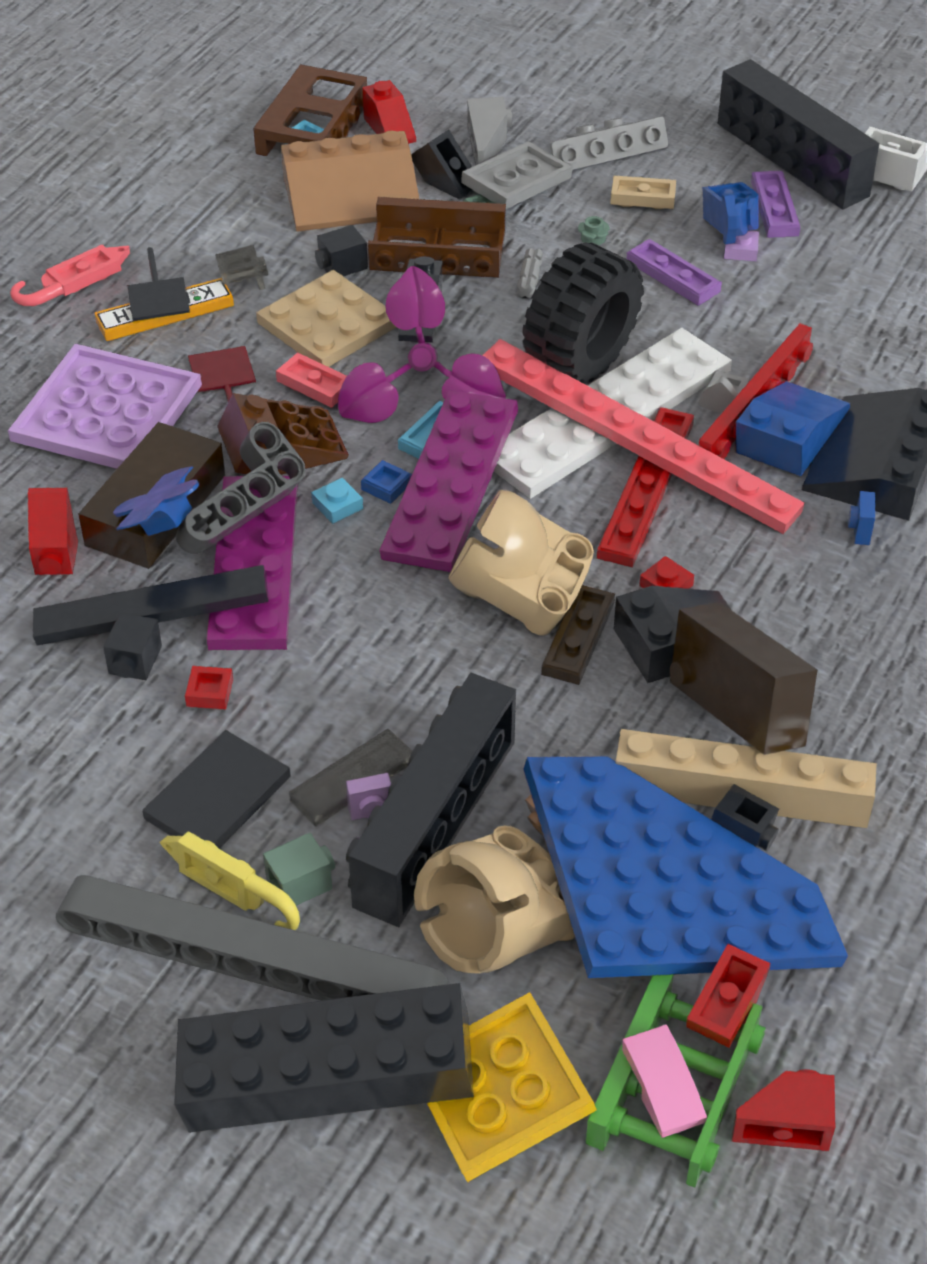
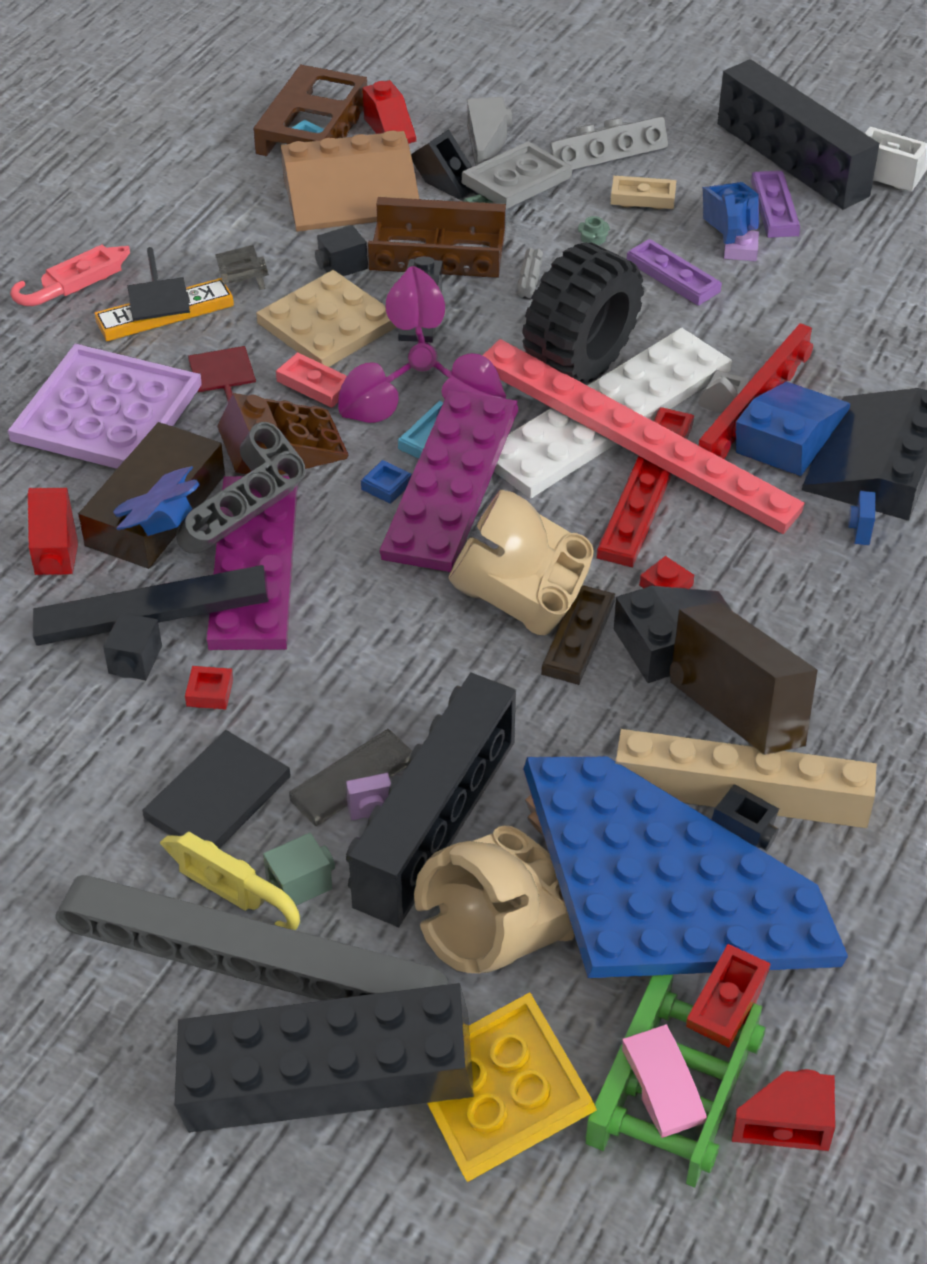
(337, 500): medium azure plate -> none

